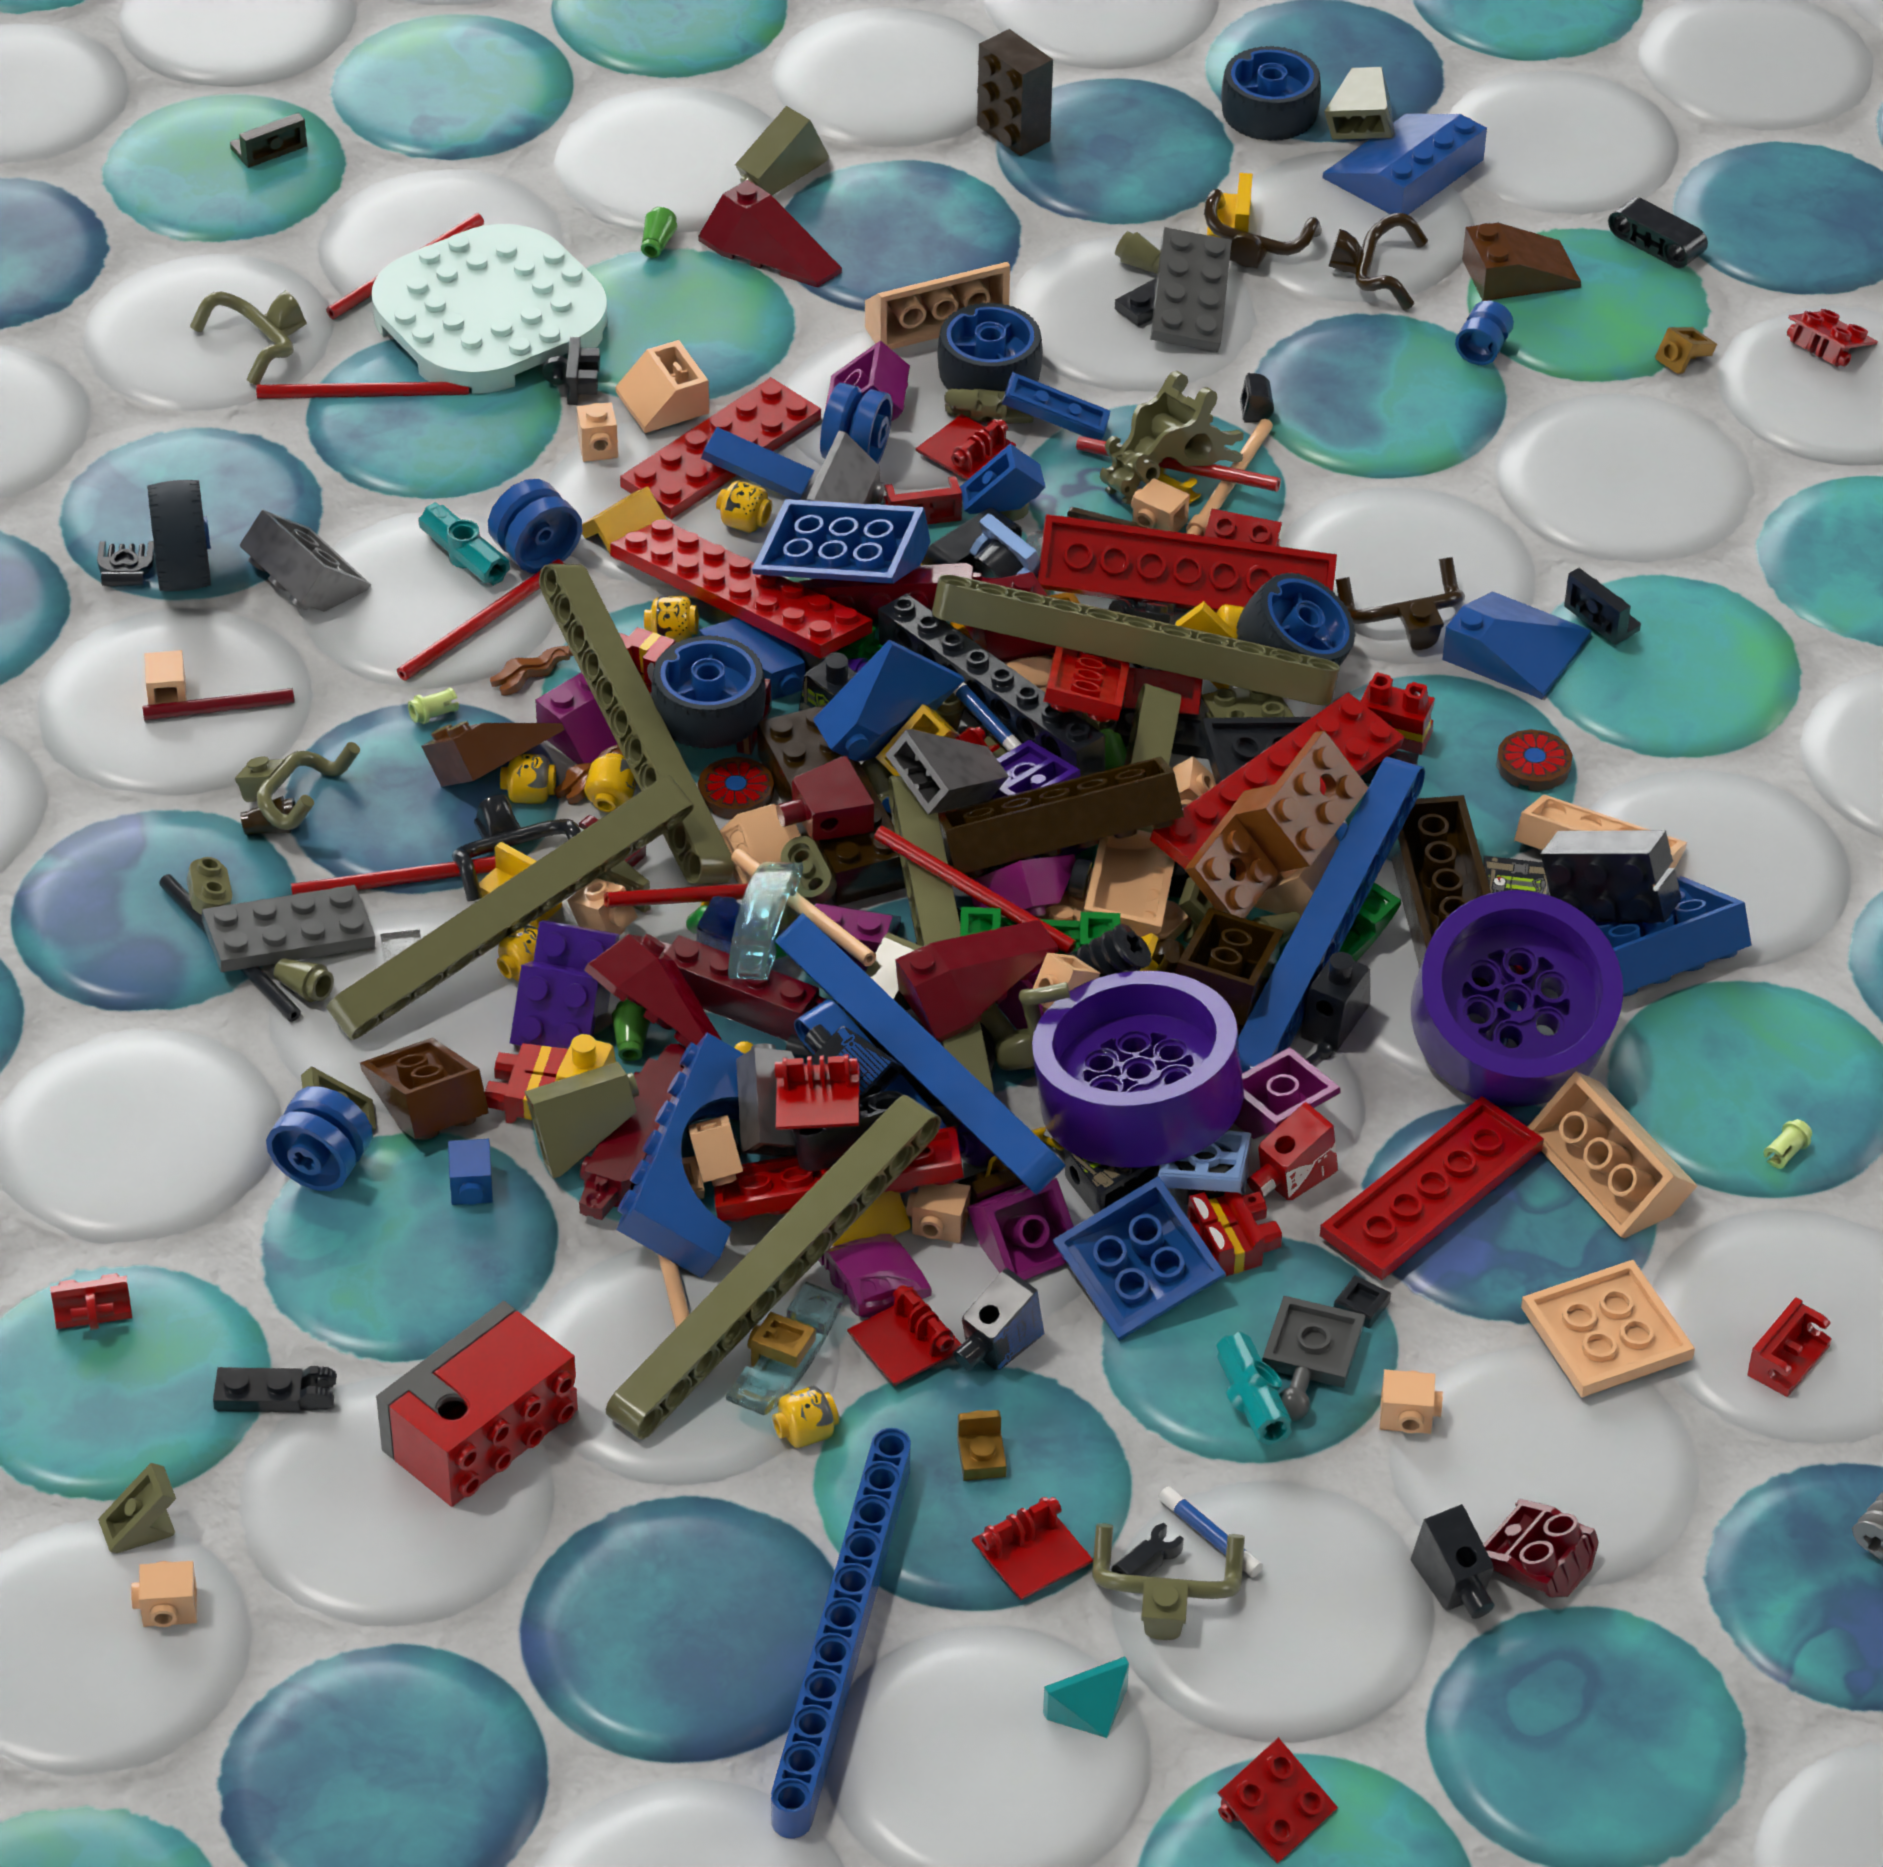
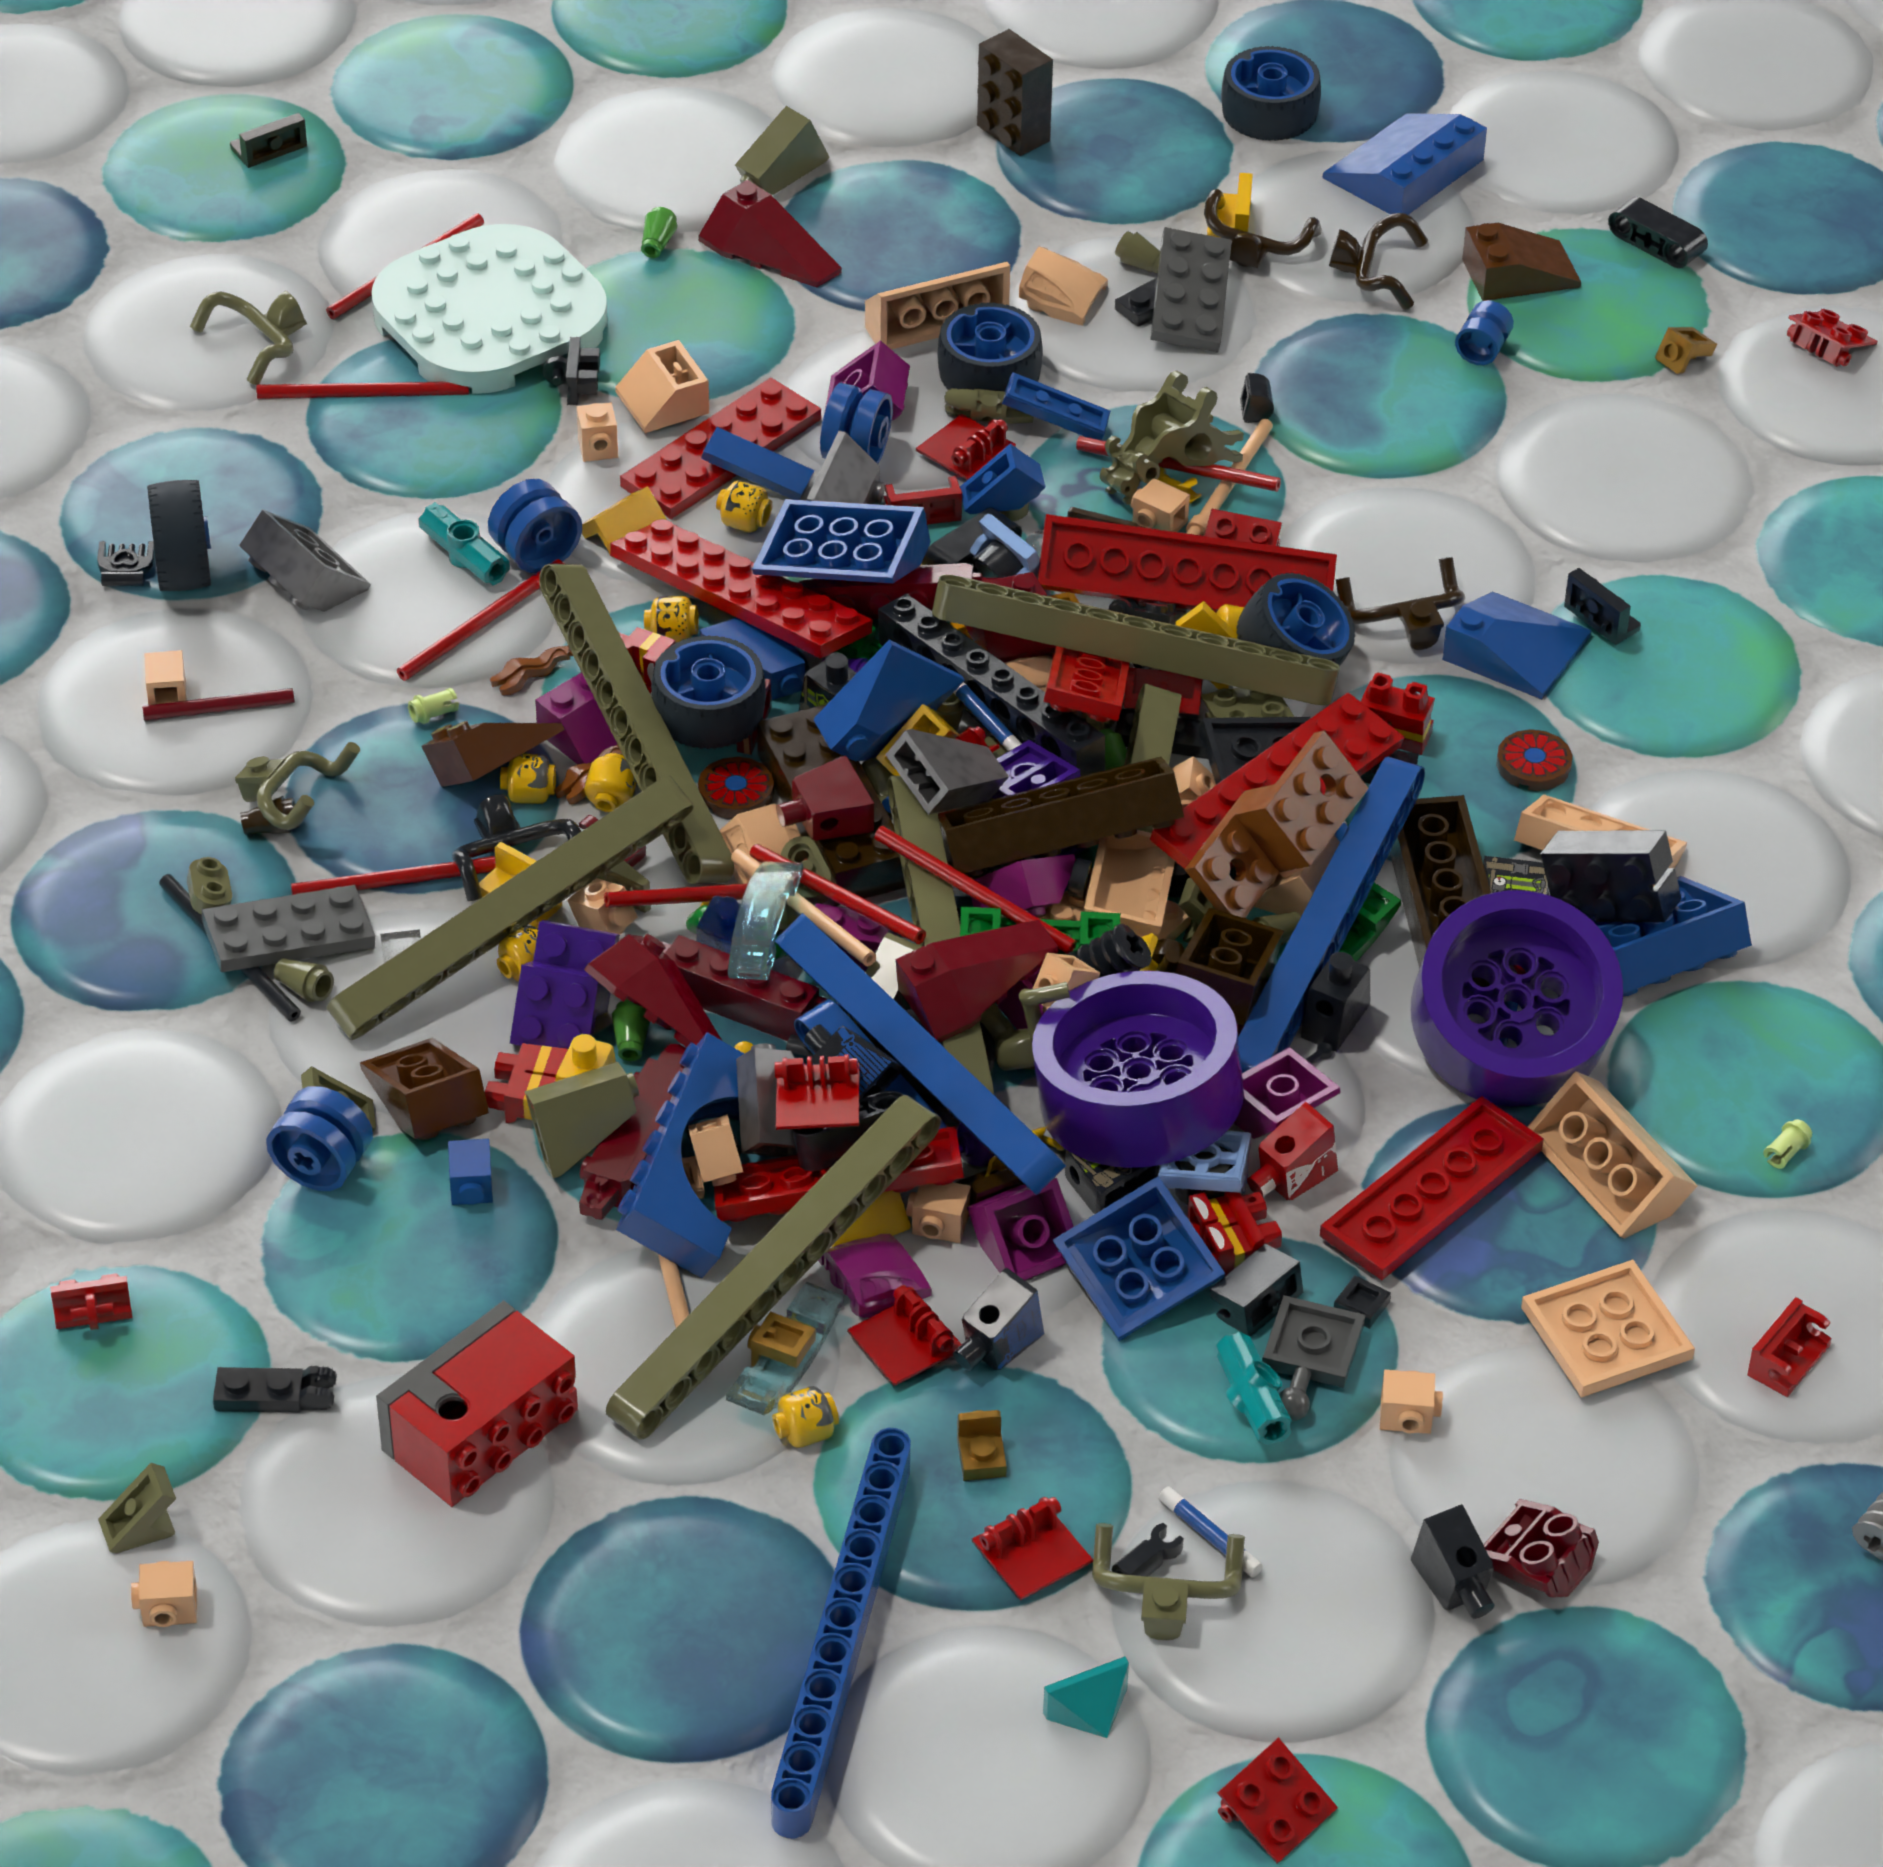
(846, 898): none -> red piece
(1060, 286): none -> light nougat slope
(1257, 1289): none -> black hinge
(1361, 106): olive slope -> none

